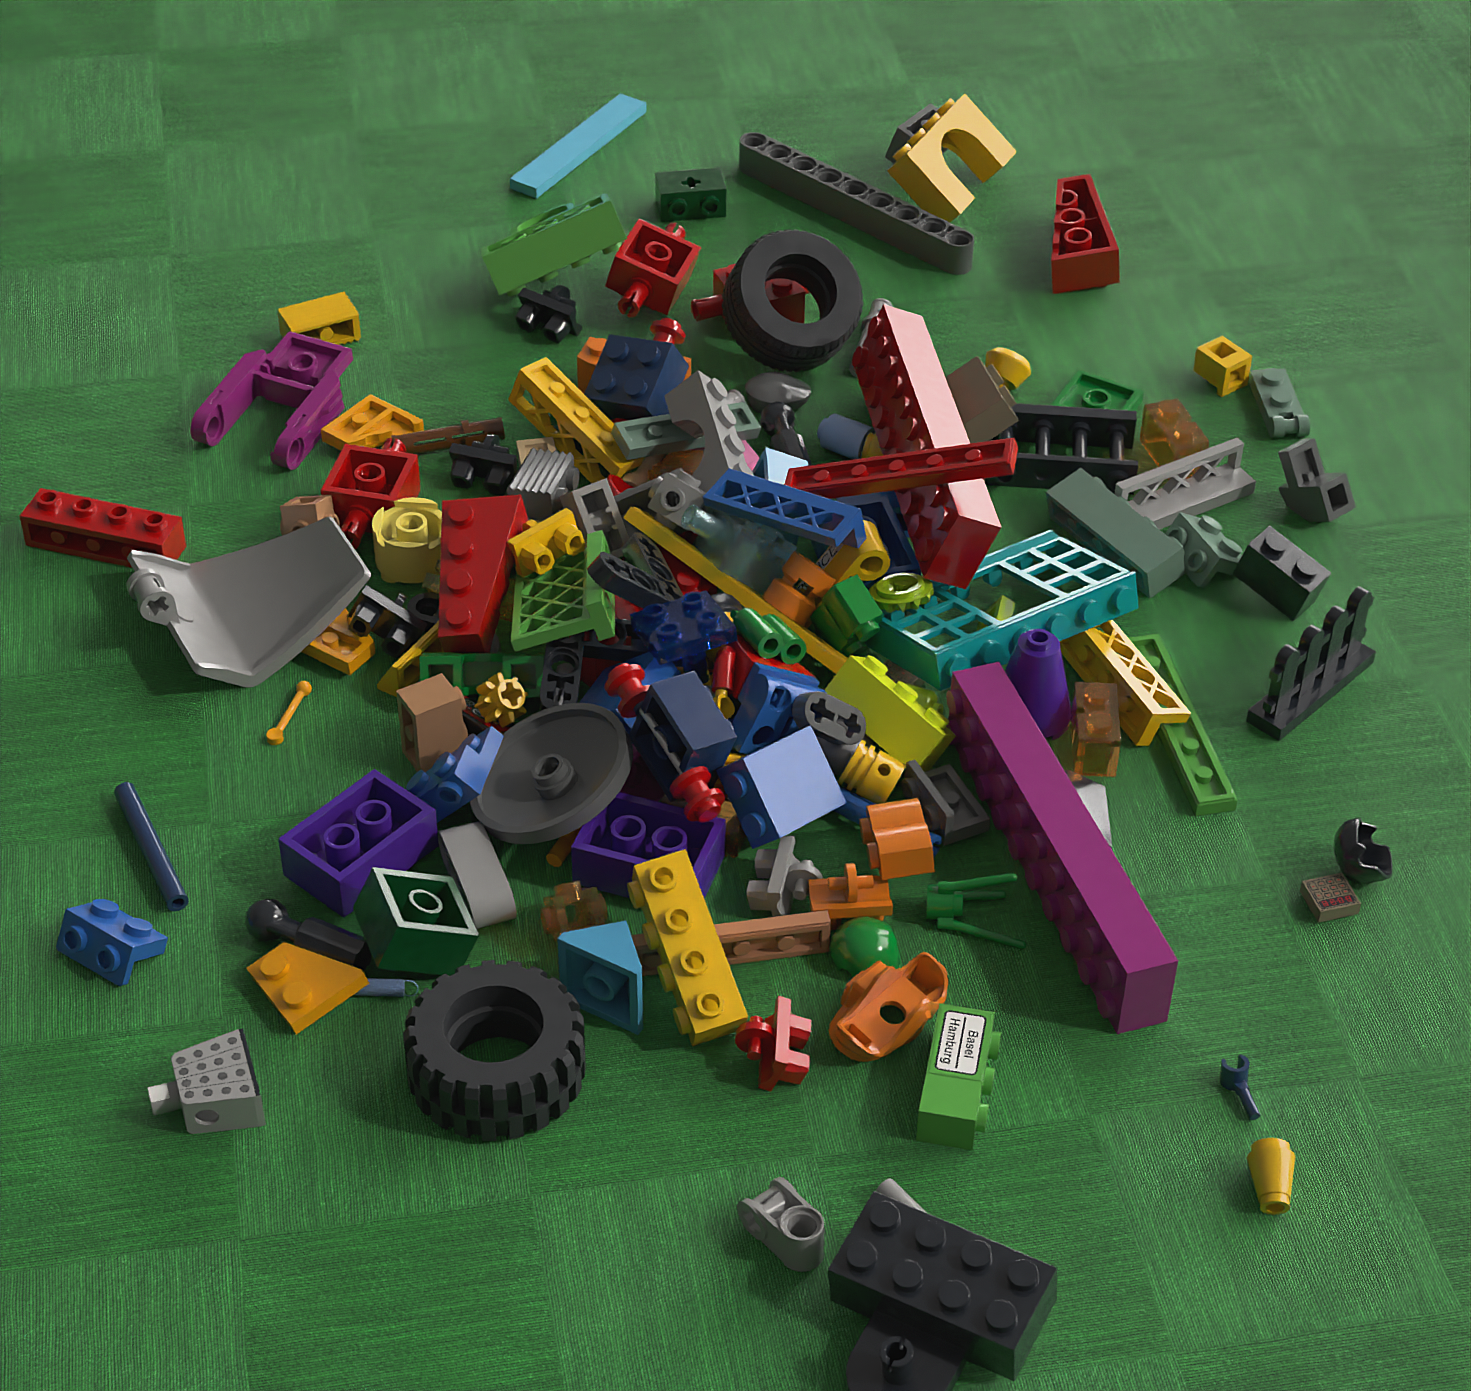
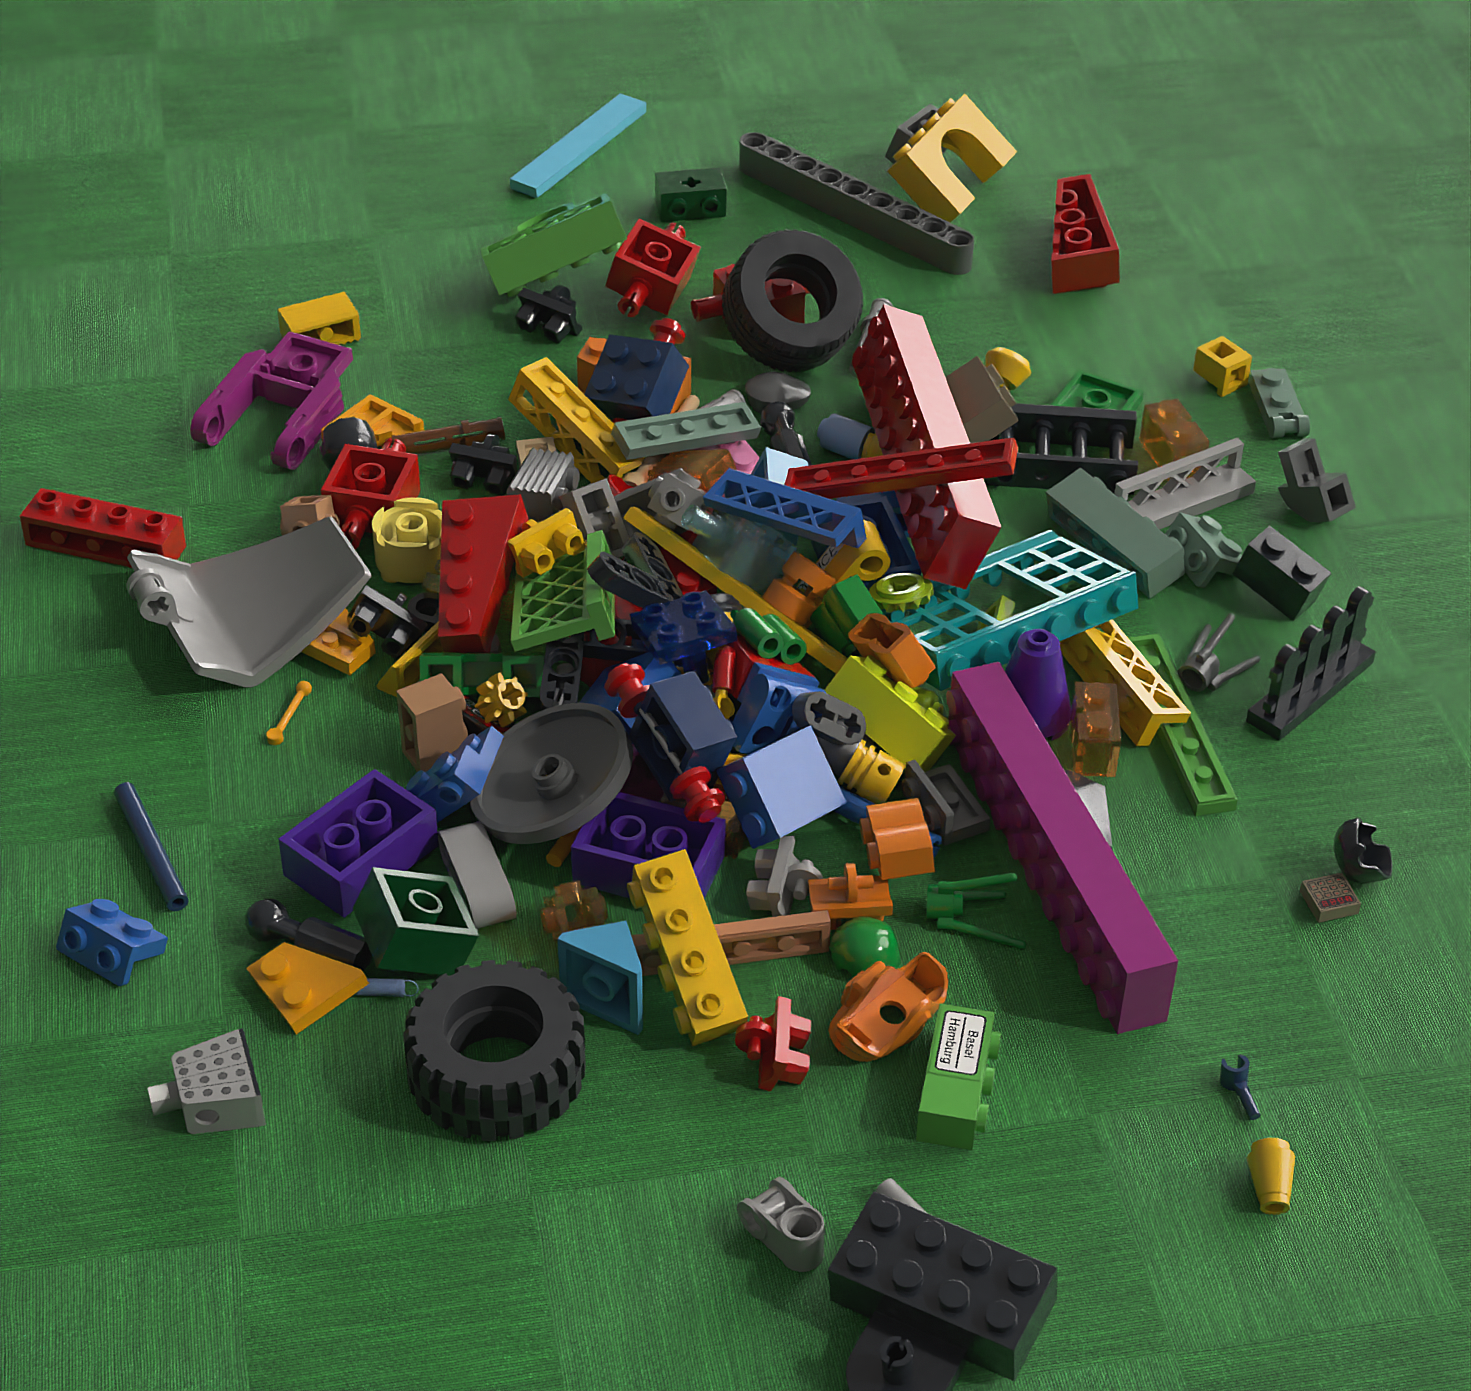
(342, 432): none -> black hair
(702, 410): light grey arch -> none
(894, 647): none -> orange brick
(1202, 666): none -> dark grey plant

